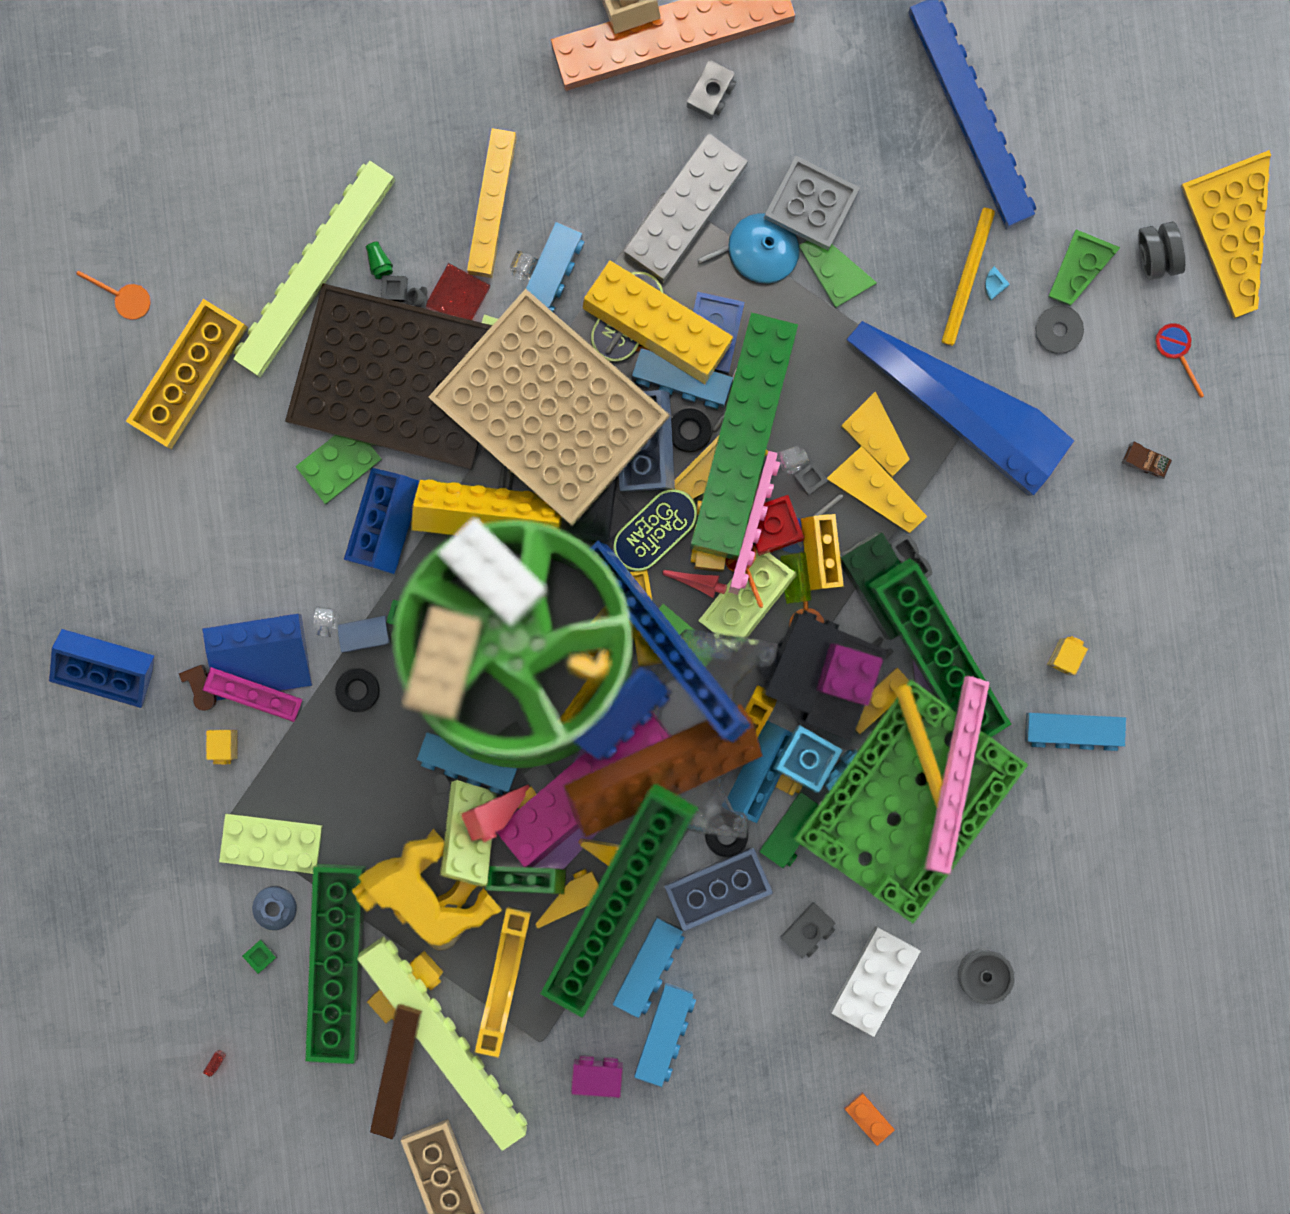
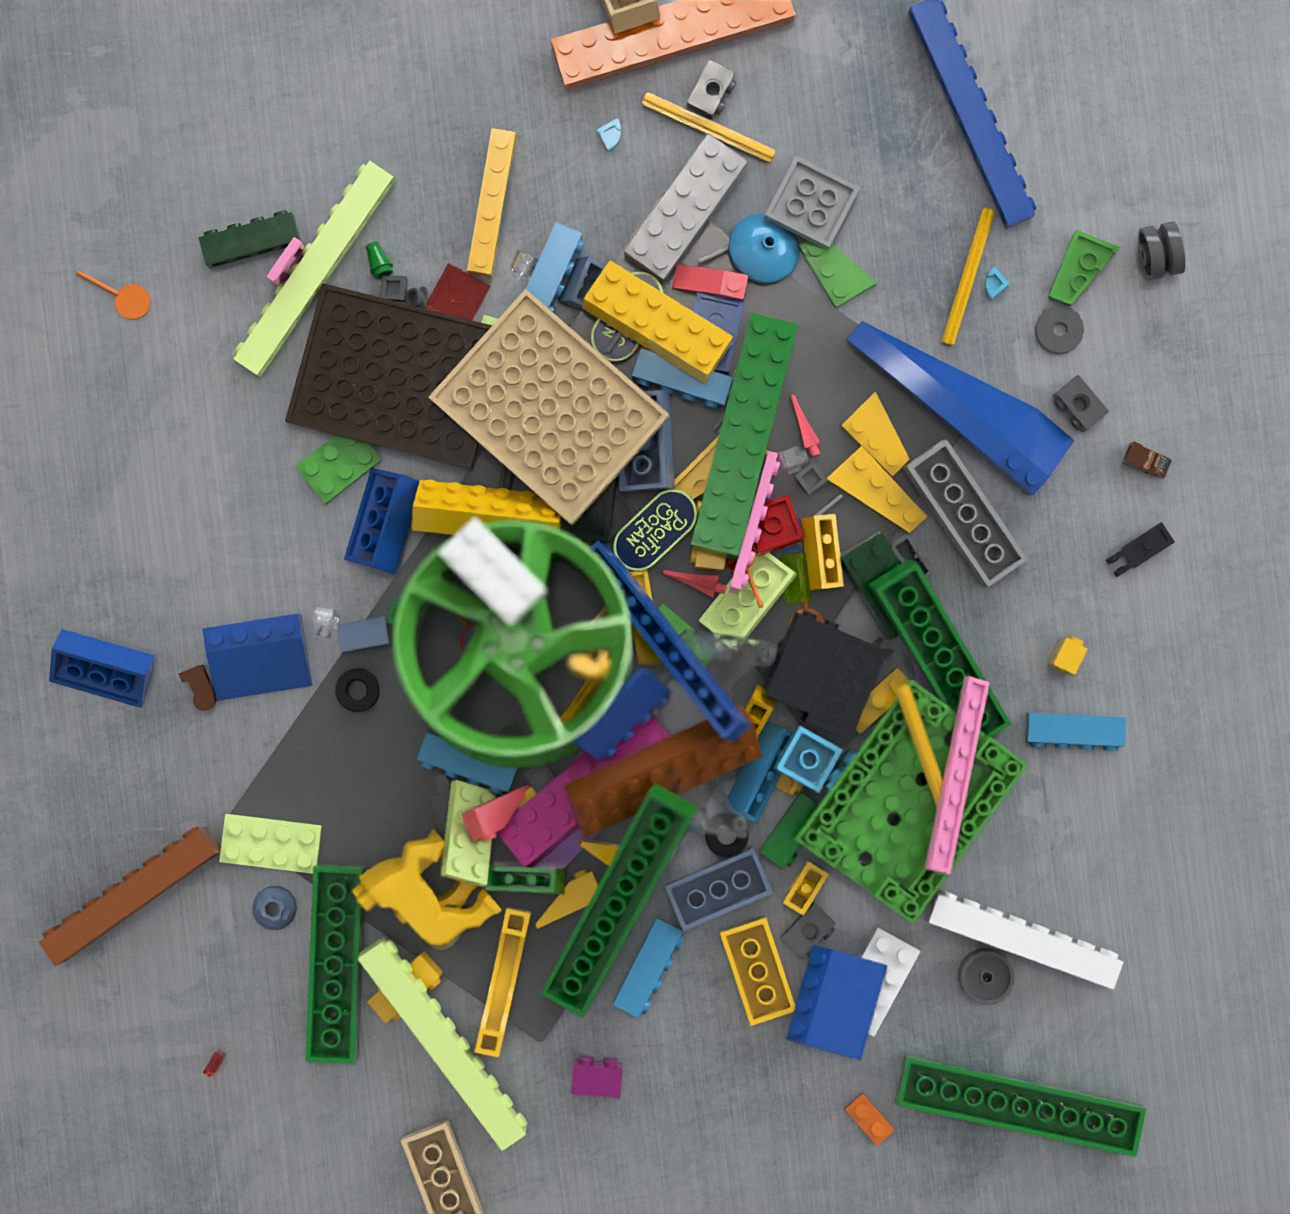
(127, 898): none -> dark orange brick
(187, 374): yellow brick -> none
(221, 746): yellow brick -> none
(249, 239): none -> dark green brick
(252, 694): dark pink tile -> none
(259, 956): green plate -> none
(289, 257): none -> bright pink tile
(395, 1071): reddish brown tile -> none
(443, 664): tan brick -> none
(580, 281): none -> sand blue brick
(610, 134): none -> medium azure tile
(663, 1035): dark azure brick -> none
(704, 430): black tyre -> none
(706, 126): none -> yellow axle
(710, 281): none -> coral slope
(757, 970): none -> yellow brick
(805, 887): none -> yellow brick
(809, 438): none -> coral piece
(836, 1002): none -> blue slope
(849, 674): magenta brick -> none
(965, 513): none -> light grey brick
(1020, 1105): none -> green brick
(1027, 941): none -> white brick
(1093, 408): none -> dark grey brick
(1142, 548): none -> black hinge
(1174, 342): piece -> none
(1231, 219): yellow wing -> none

